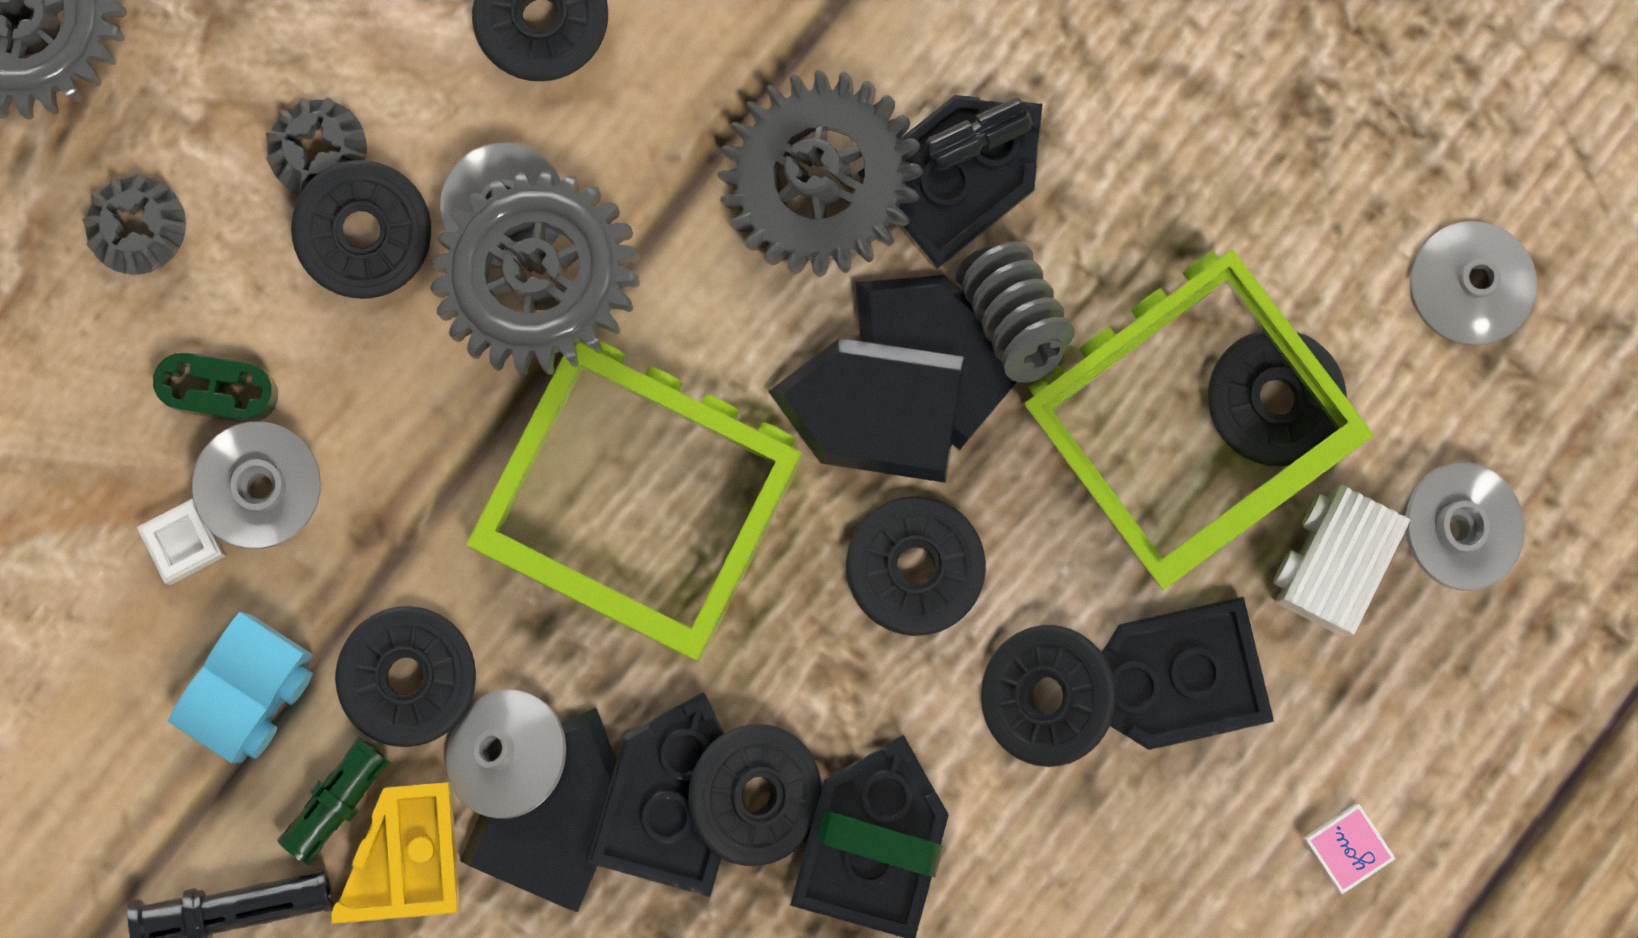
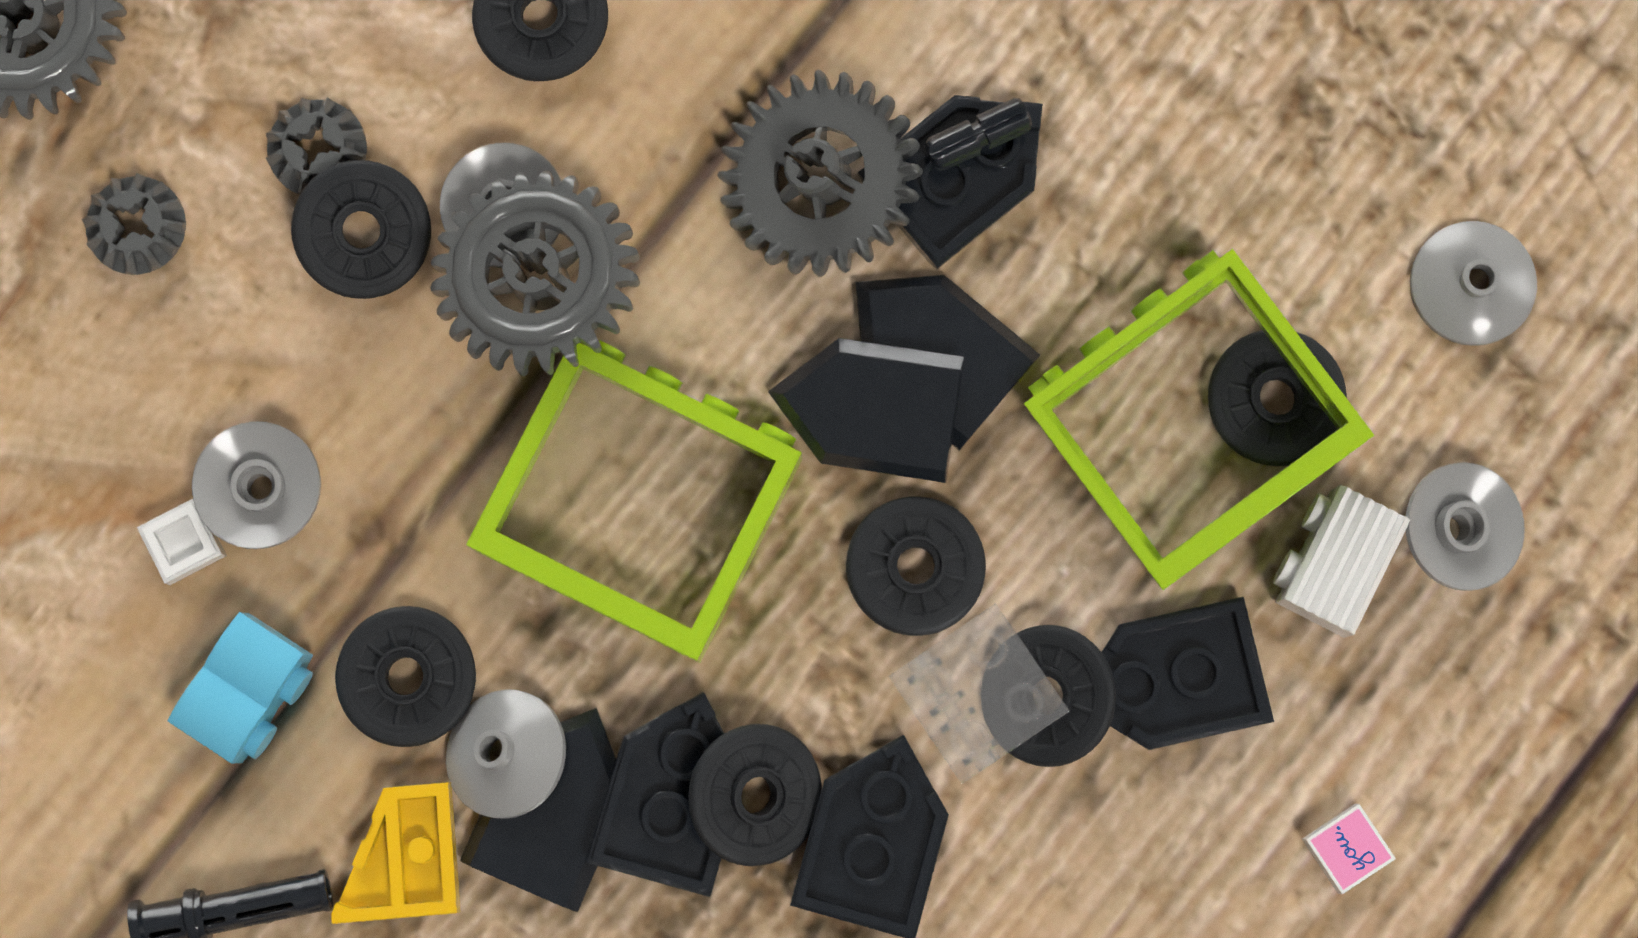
(218, 373): dark green beam -> none
(333, 801): dark green pin -> none
(880, 844): dark green beam -> none
(979, 693): none -> clear hinge
(1016, 309): dark grey piece -> none

